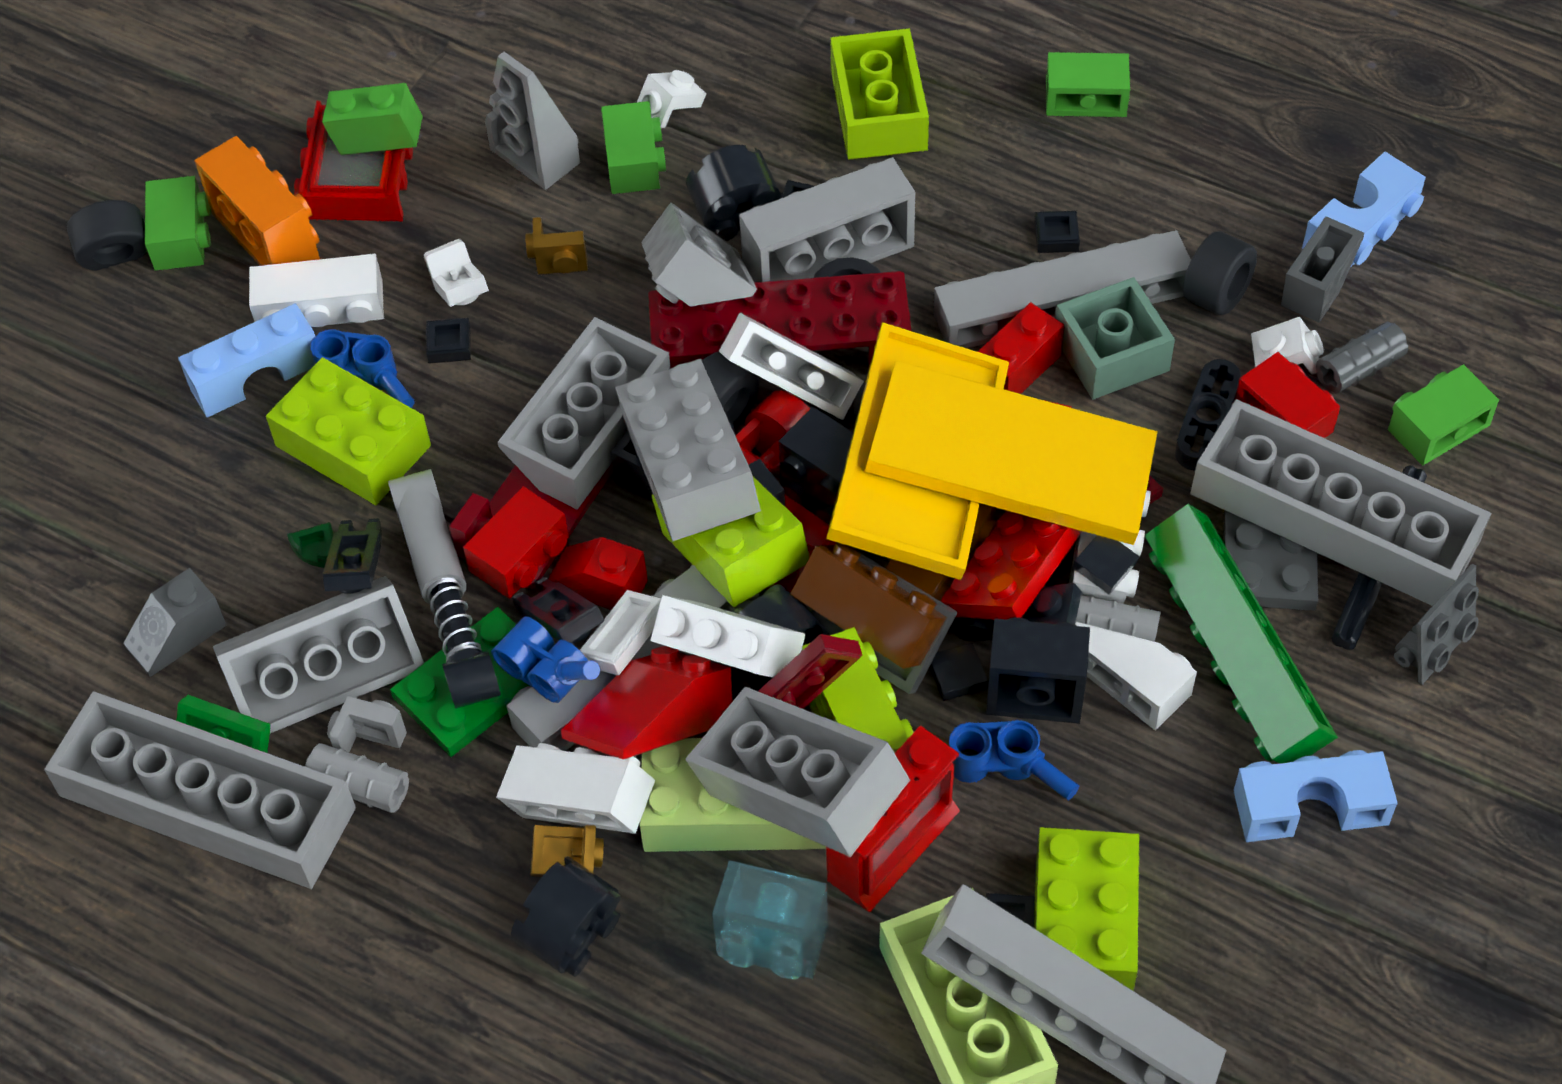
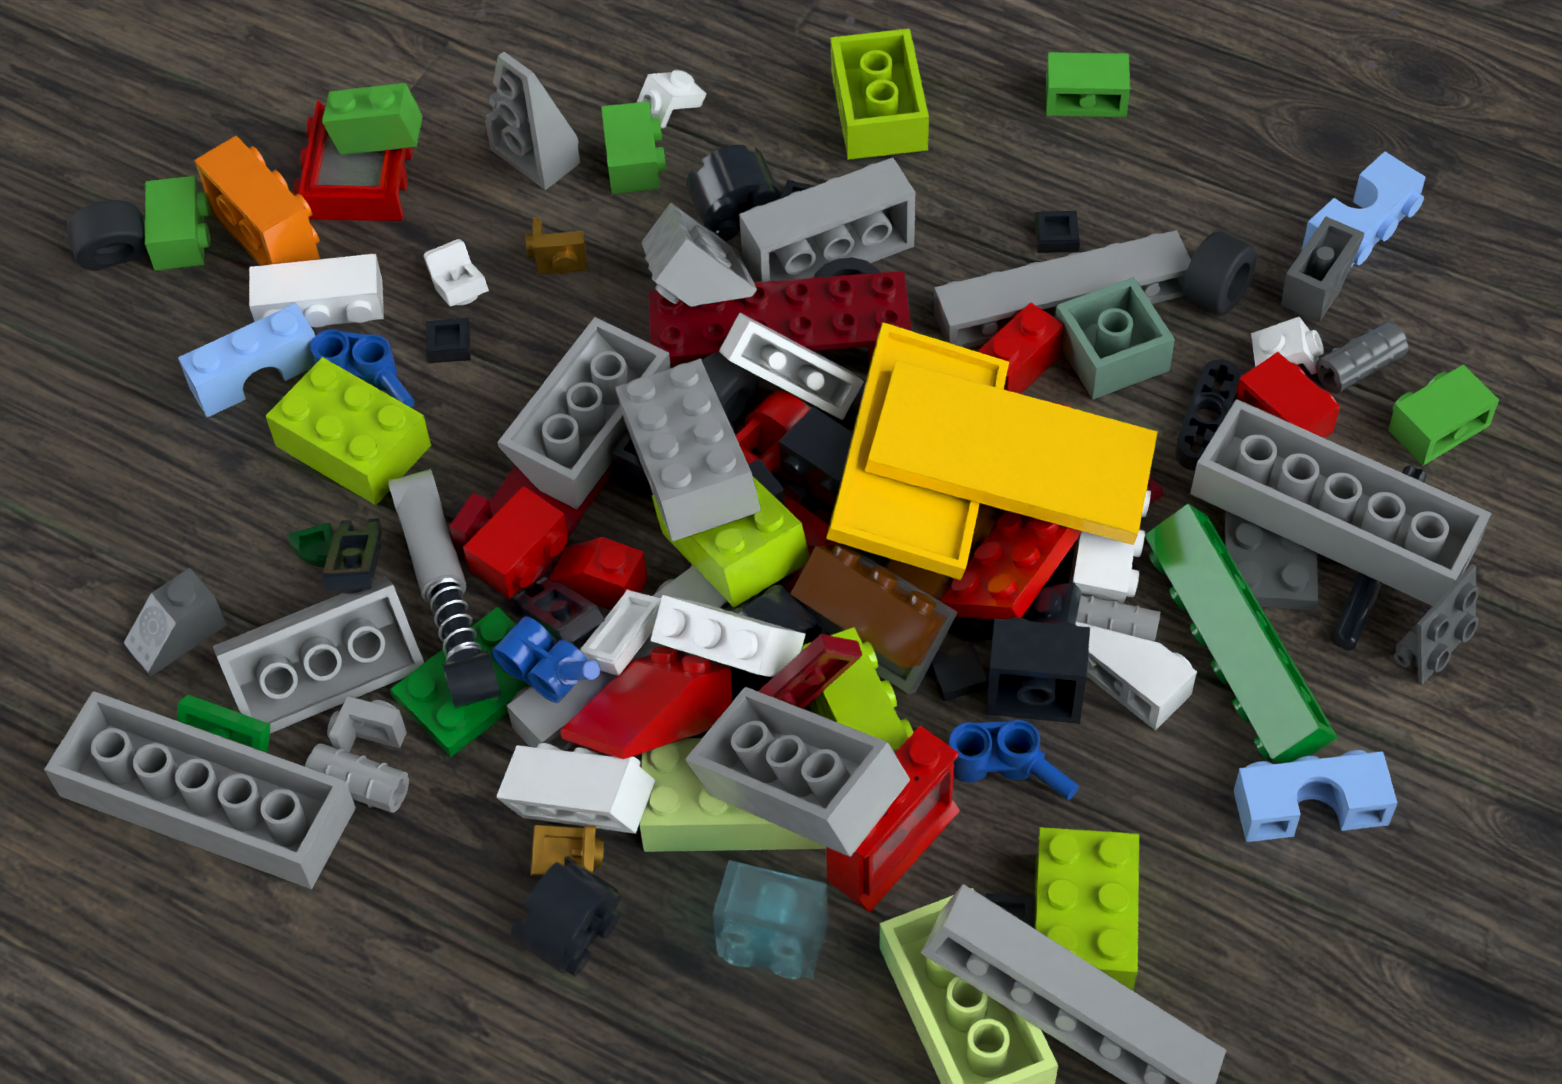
(1105, 562): black tile -> none

